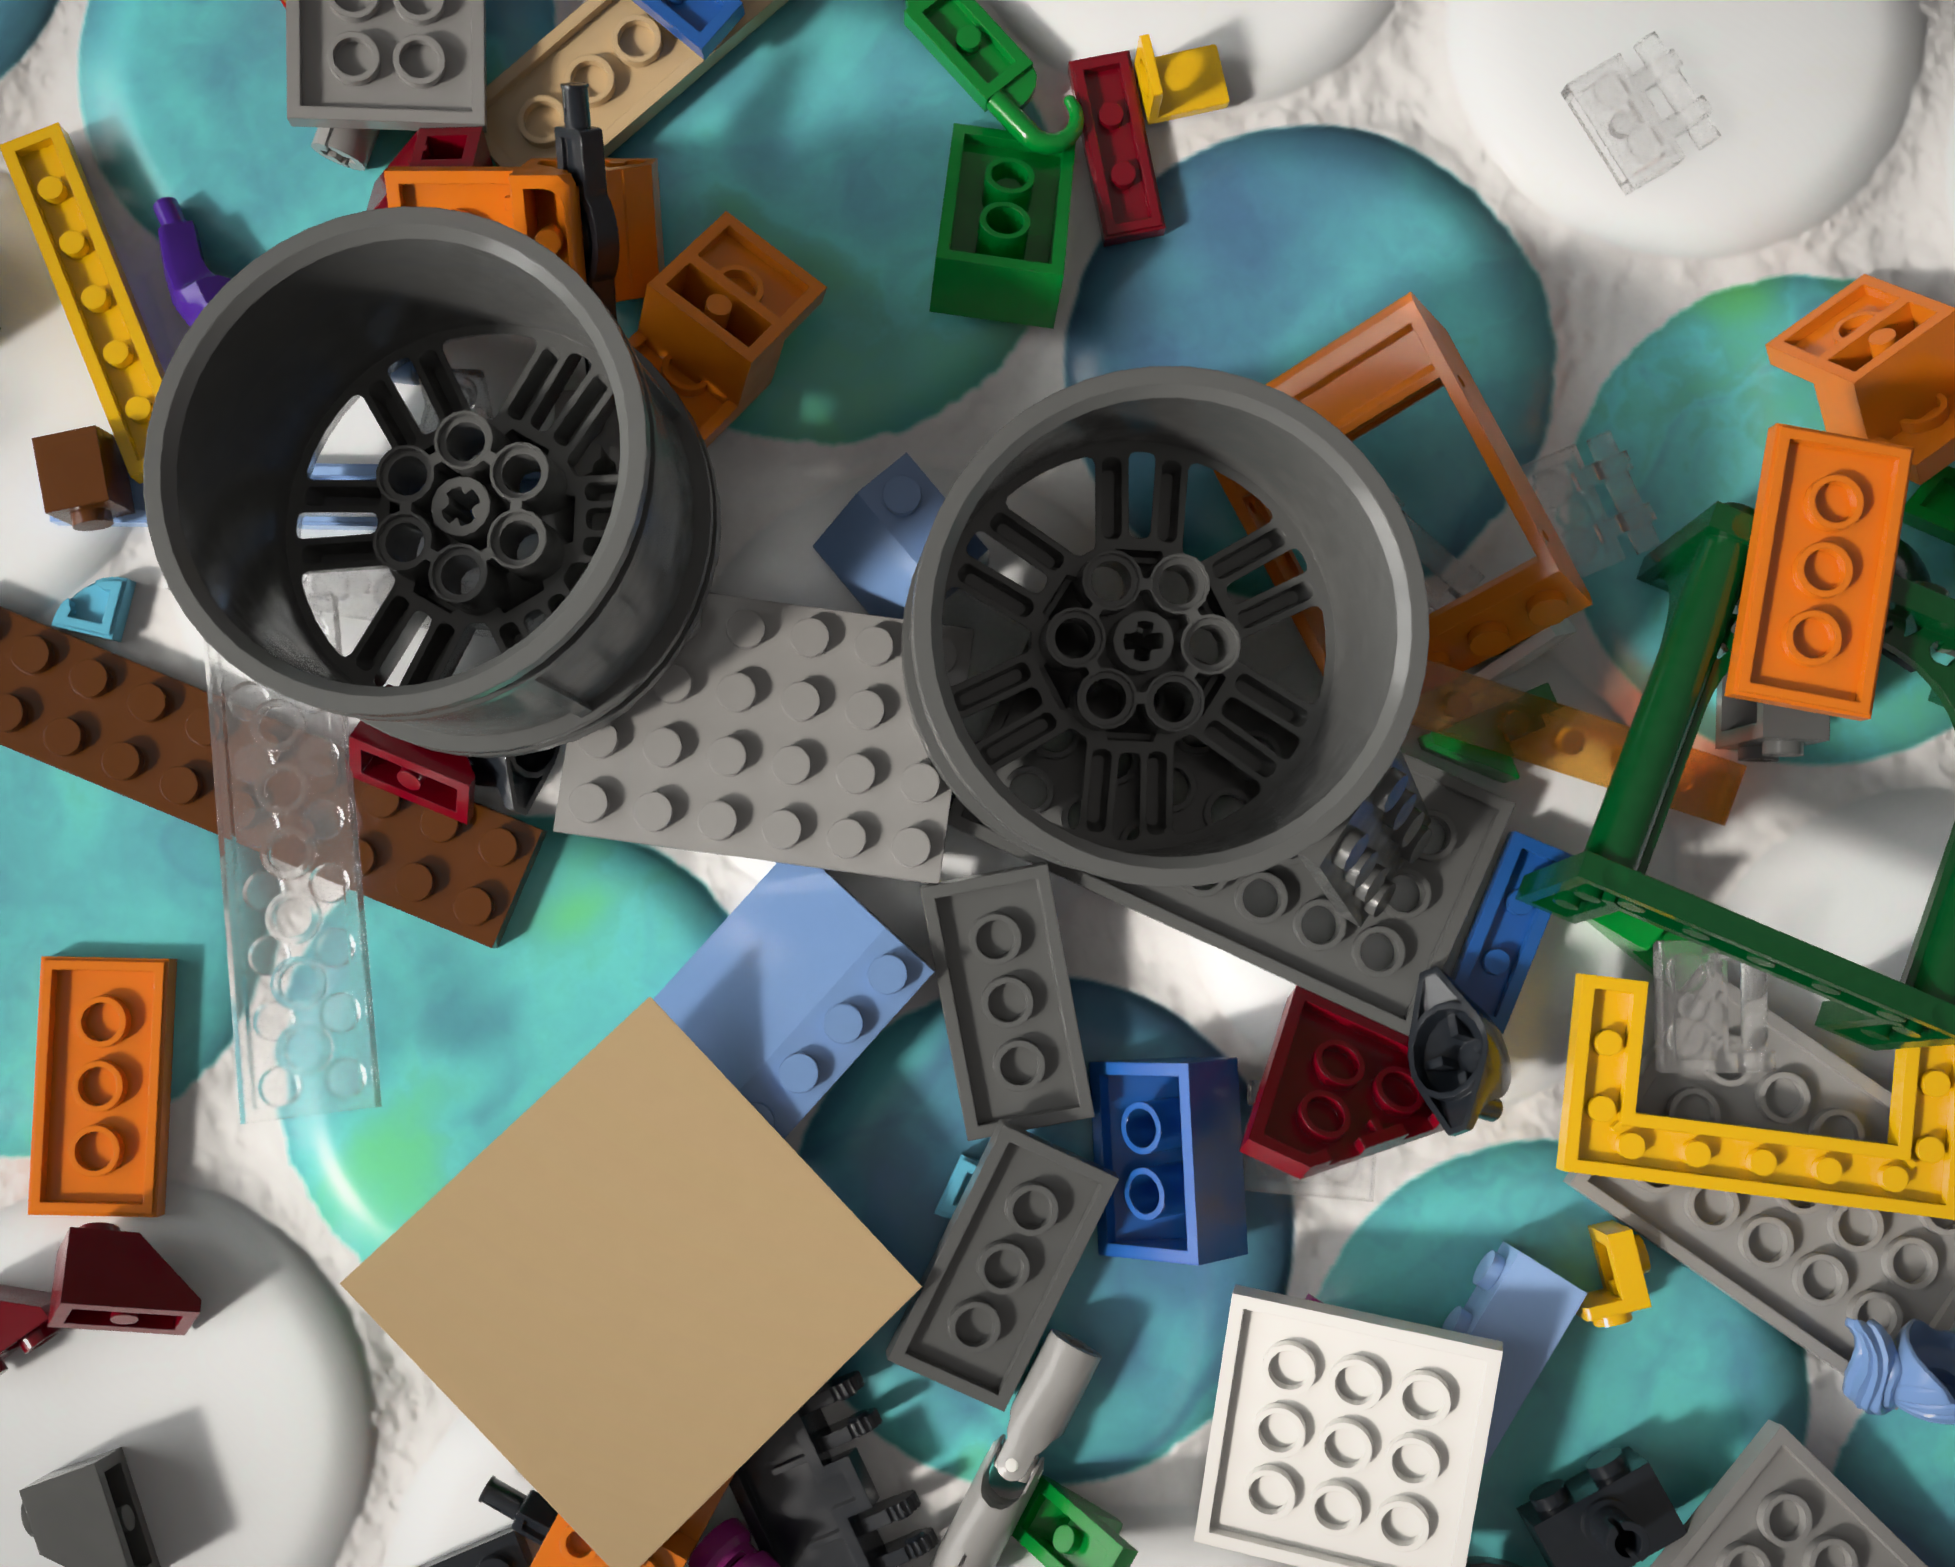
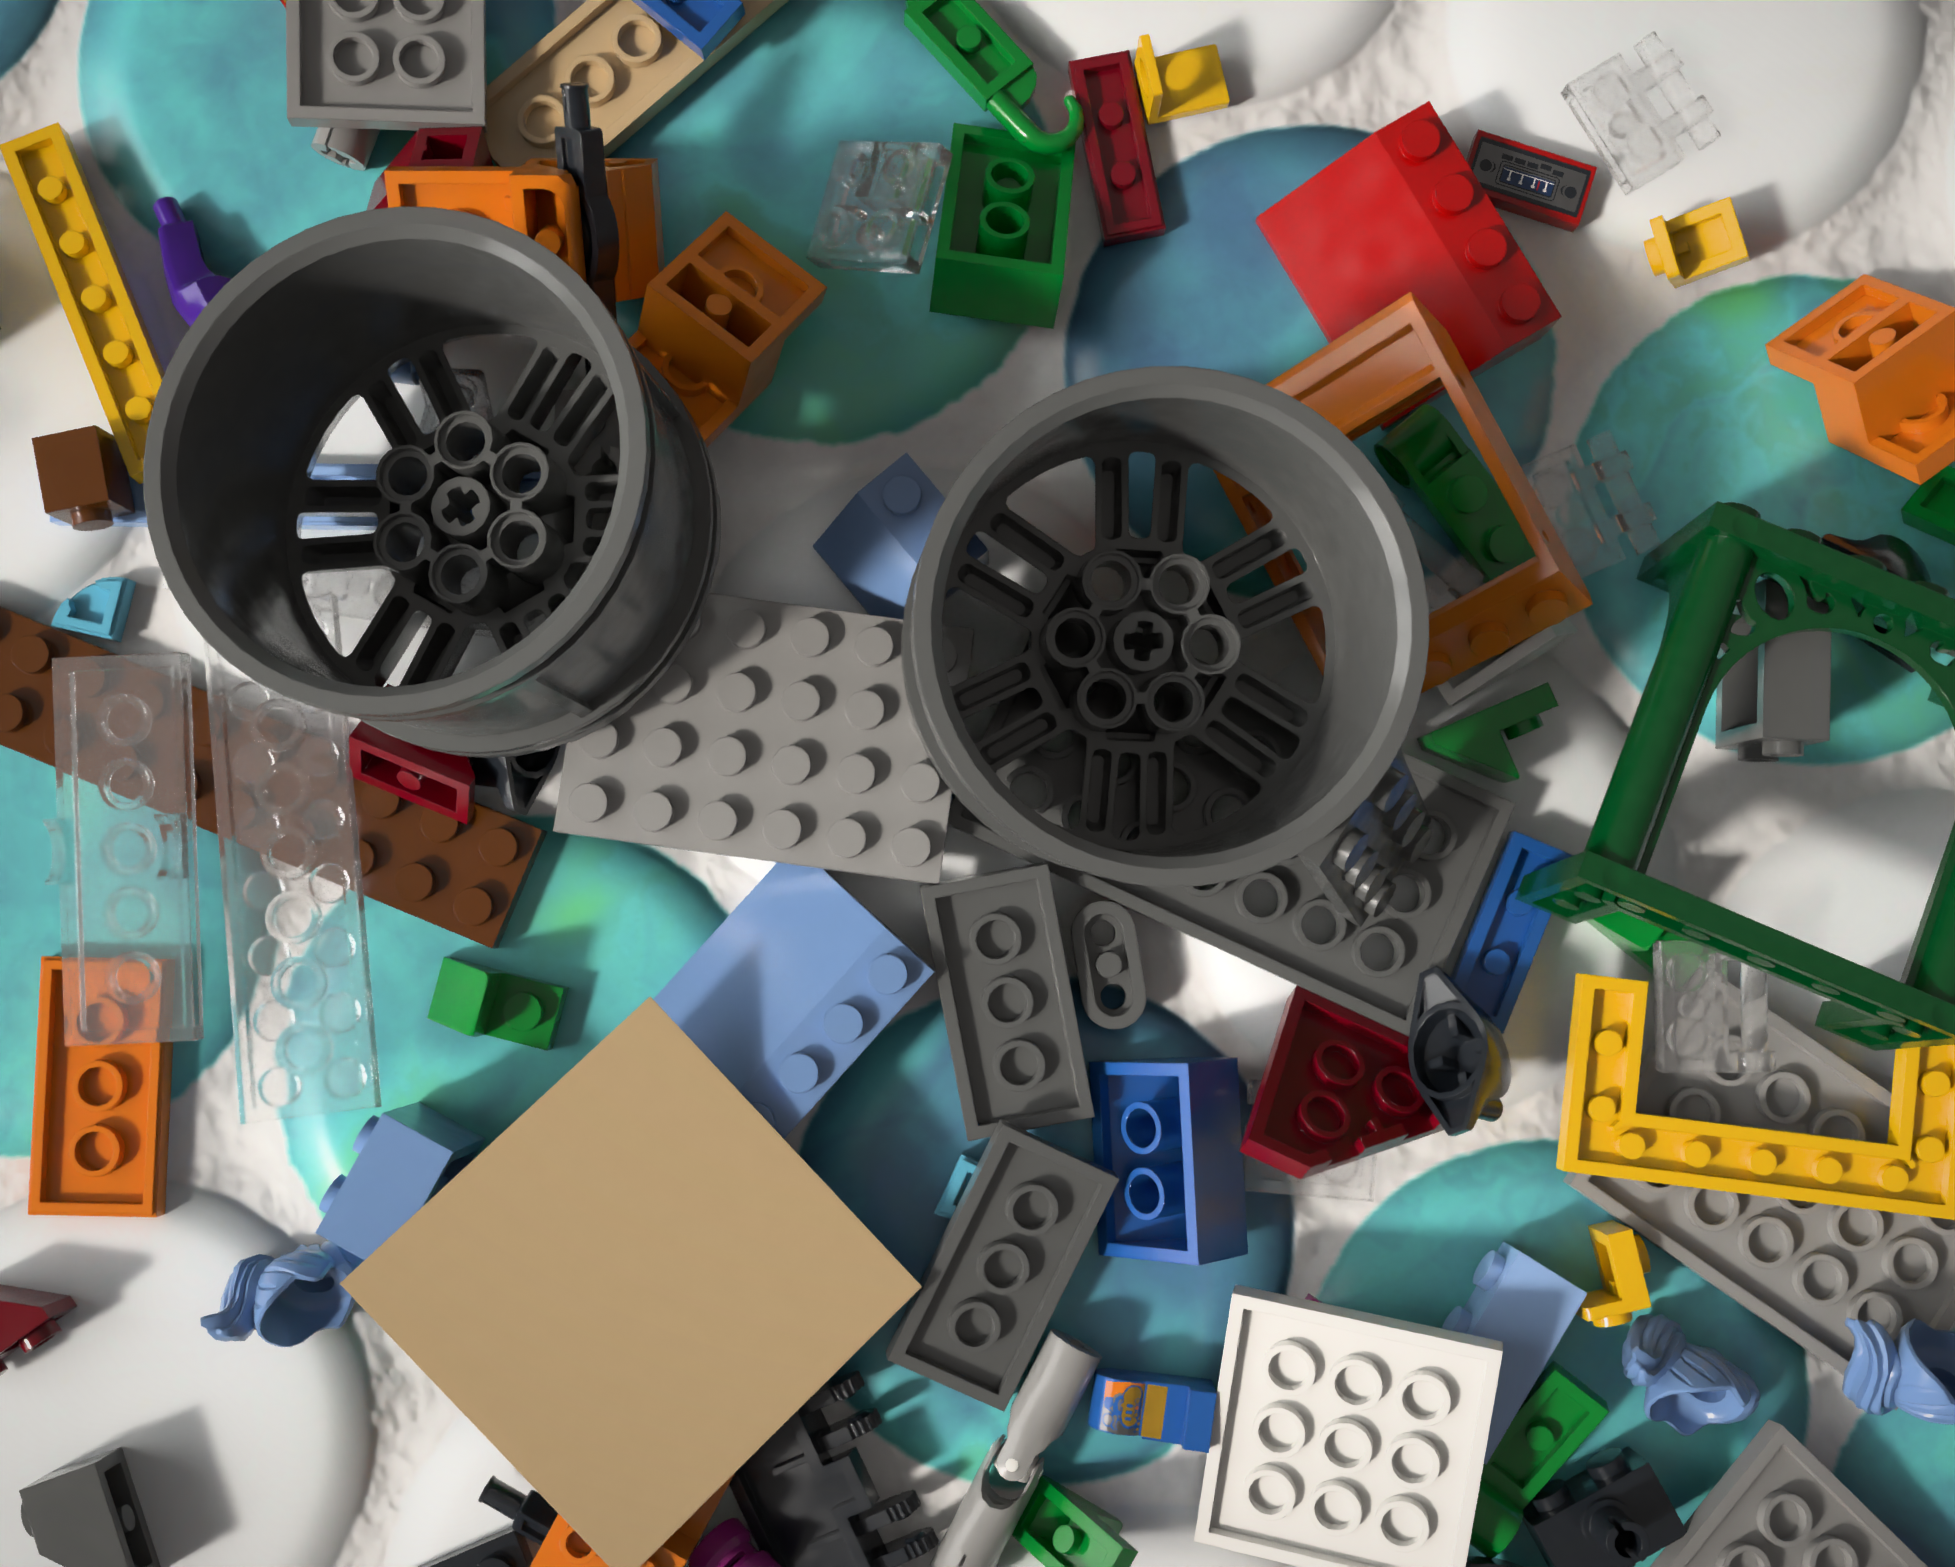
(118, 1284): dark red slope -> none
(126, 849): none -> clear piece
(285, 1296): none -> medium blue hair
(398, 1170): none -> medium blue brick
(497, 1004): none -> green slope
(879, 206): none -> clear plate
(1108, 964): none -> dark grey plate
(1154, 1407): none -> blue leg
(1405, 220): none -> red slope
(1456, 490): none -> green plate
(1531, 180): none -> tile
(1537, 1443): none -> green plate
(1559, 737): clear orange tile -> none
(1683, 1380): none -> medium blue hair
(1696, 243): none -> yellow bracket
(1819, 572): orange tile -> none

